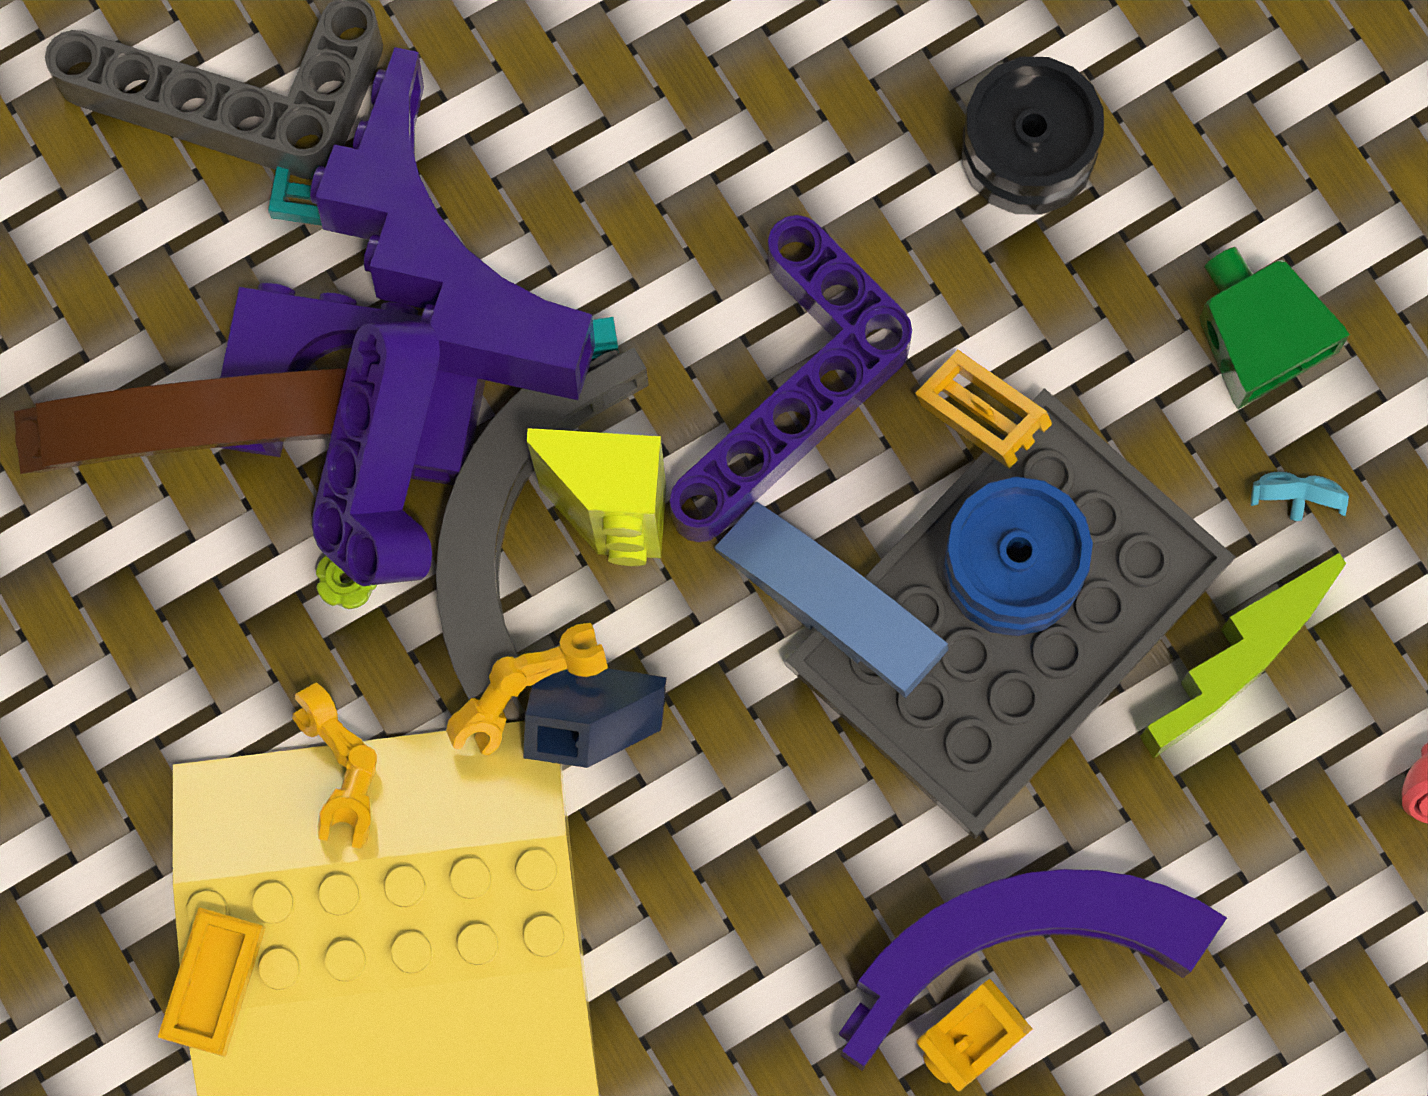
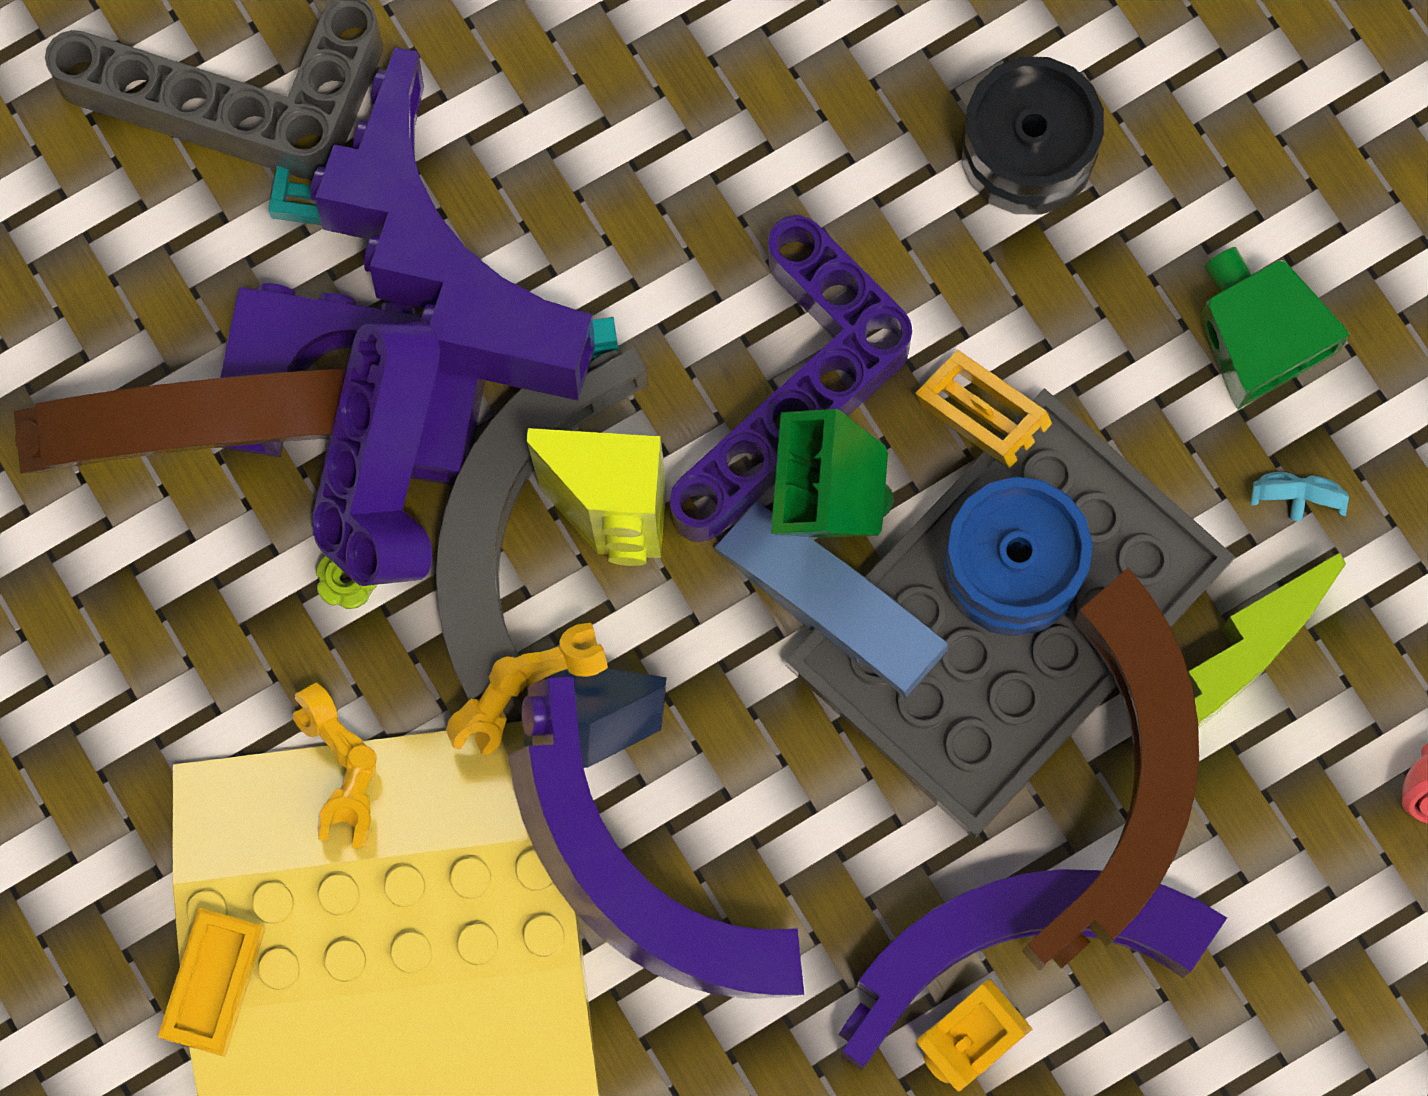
(611, 891): none -> dark purple arch
(829, 477): none -> green torso
(1163, 721): none -> reddish brown arch

